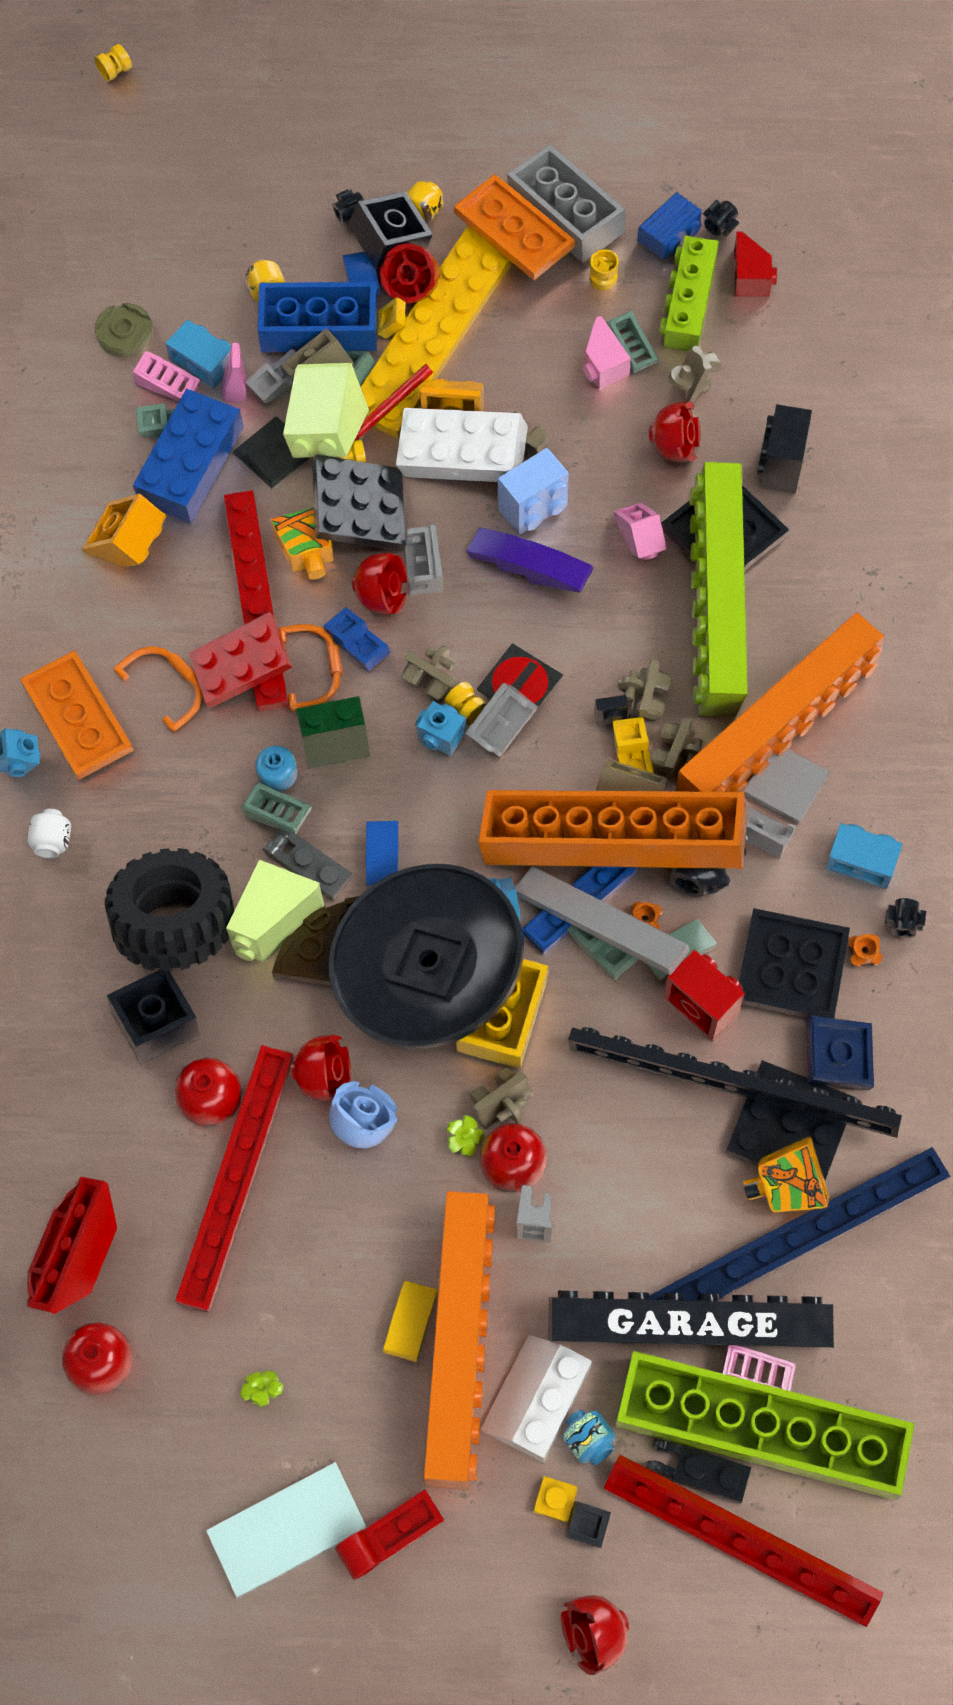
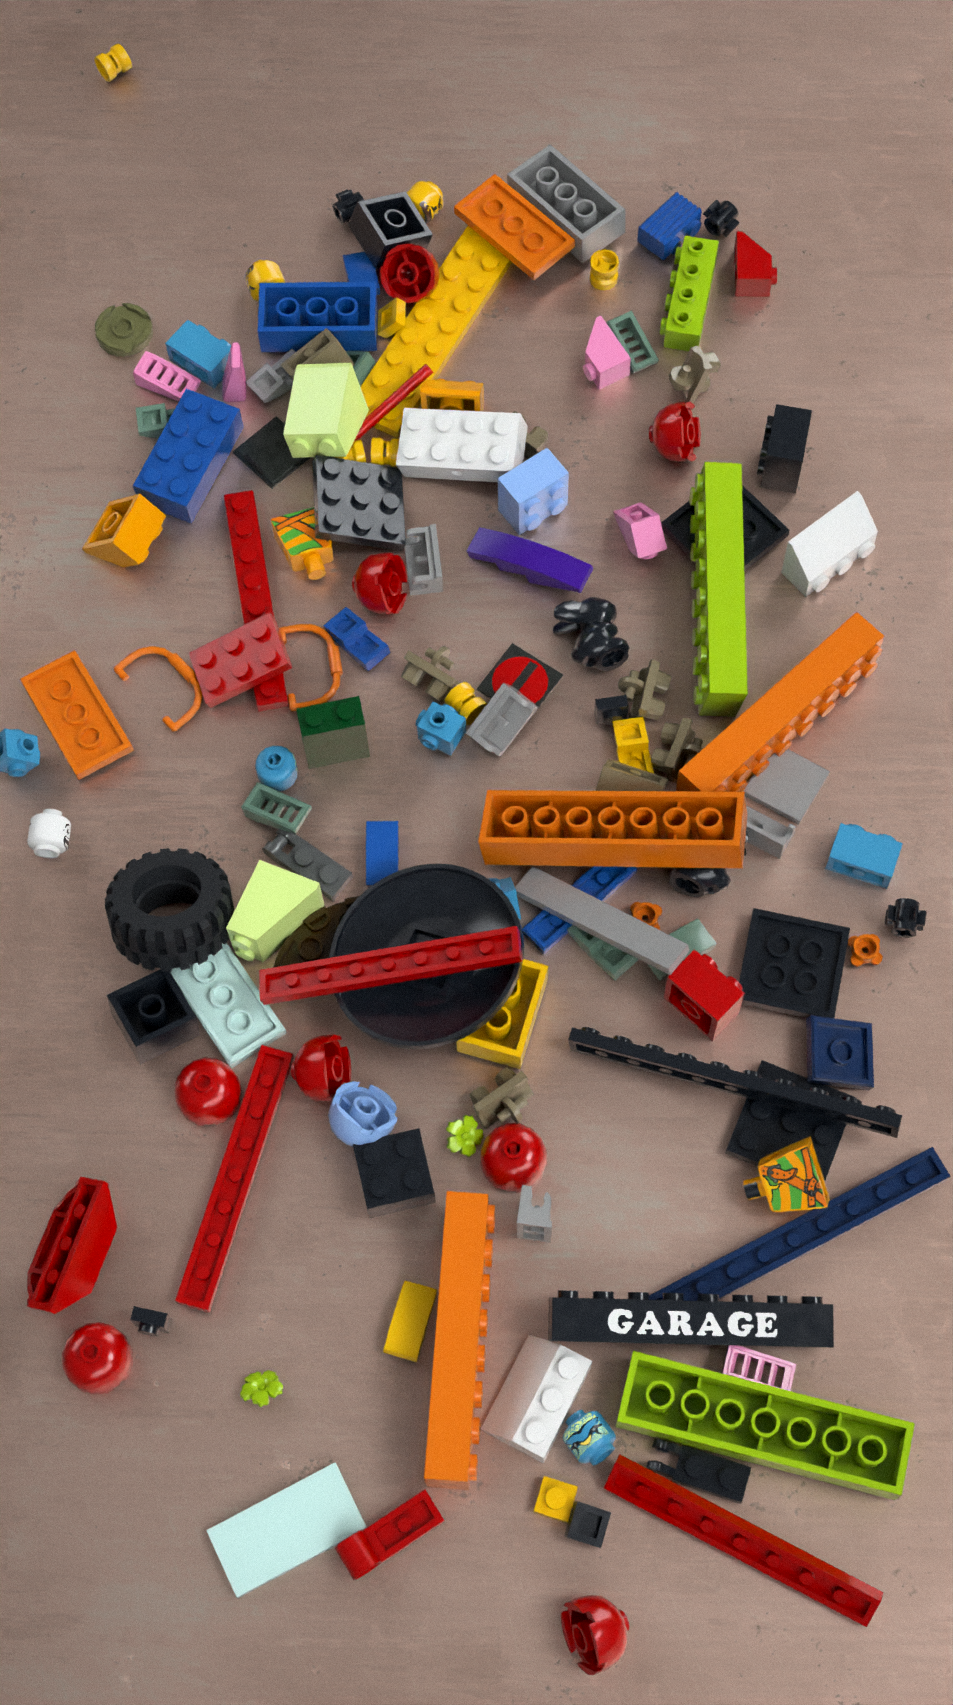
(150, 1321): none -> black plate
(229, 1006): none -> light aqua tile
(378, 448): none -> yellow wheel
(390, 965): none -> red plate
(394, 1173): none -> black brick
(597, 642): none -> black animal
(830, 545): none -> white slope

